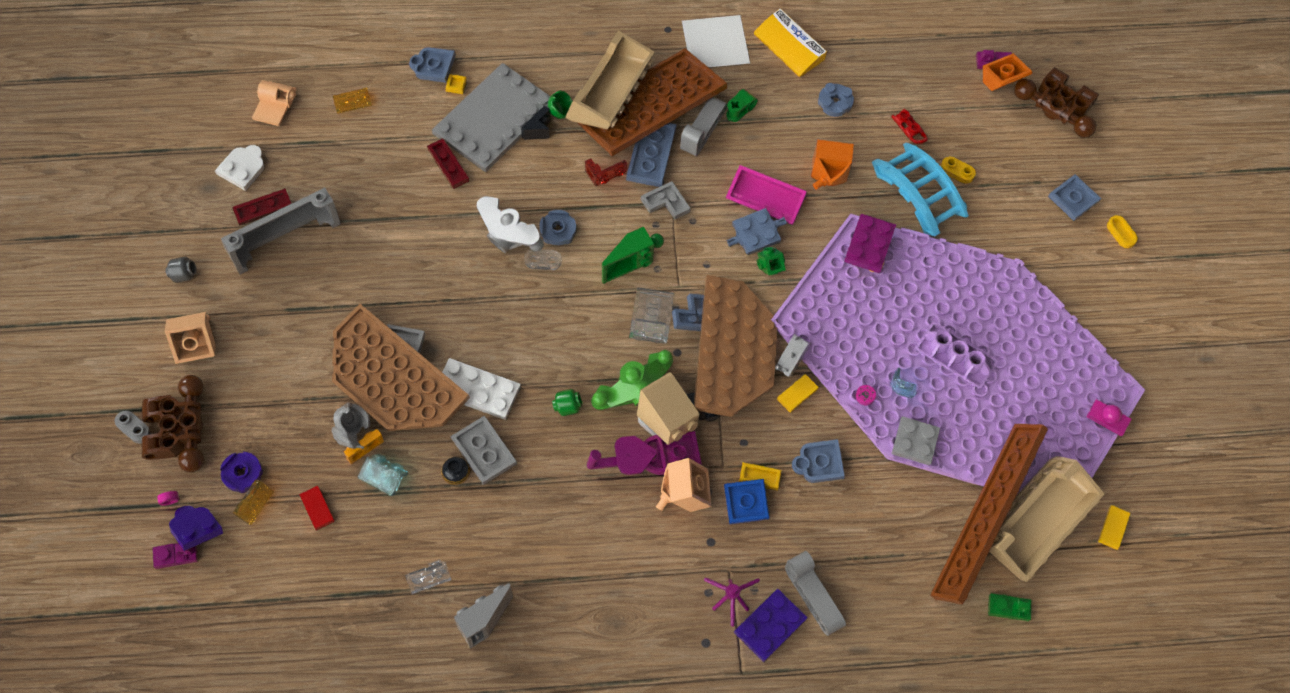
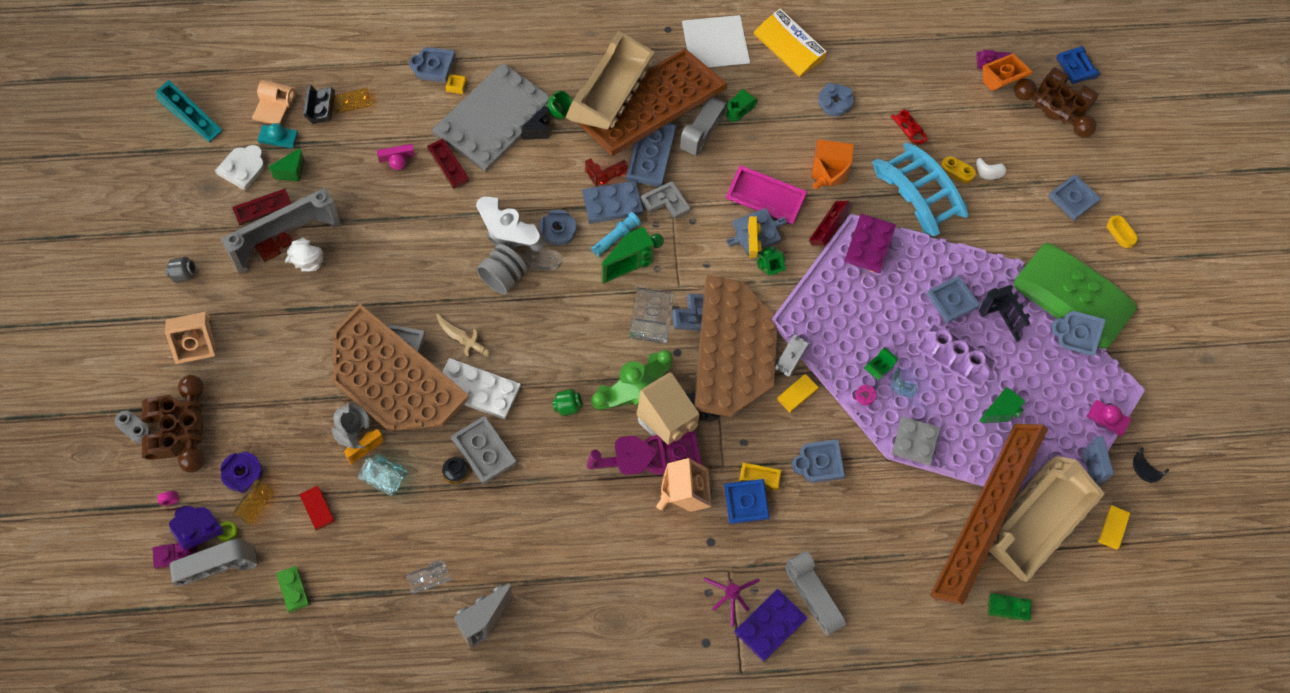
(188, 112): none -> teal slope
(213, 560): none -> light grey beam
(230, 531): none -> lime tile
(269, 249): none -> clear red plate
(277, 135): none -> teal tile
(288, 167): none -> green slope
(292, 589): none -> bright green plate
(304, 255): none -> white hair
(318, 104): none -> black bracket
(396, 155): none -> dark pink tile
(463, 338): none -> tan piece
(501, 269): none -> light grey wheel
(612, 201): none -> sand blue plate
(621, 230): none -> medium azure pin
(754, 243): none -> yellow plate
(830, 223): none -> dark red plate
(881, 364): none -> green bracket
(952, 299): none -> sand blue plate
(990, 172): none -> white hair
(1003, 301): none -> black plate
(1004, 408): none -> green slope
(1067, 284): none -> bright green wedge
(1073, 66): none -> blue plate
(1079, 332): none -> sand blue plate
(1098, 461): none -> sand blue plate
(1144, 470): none -> black helmet

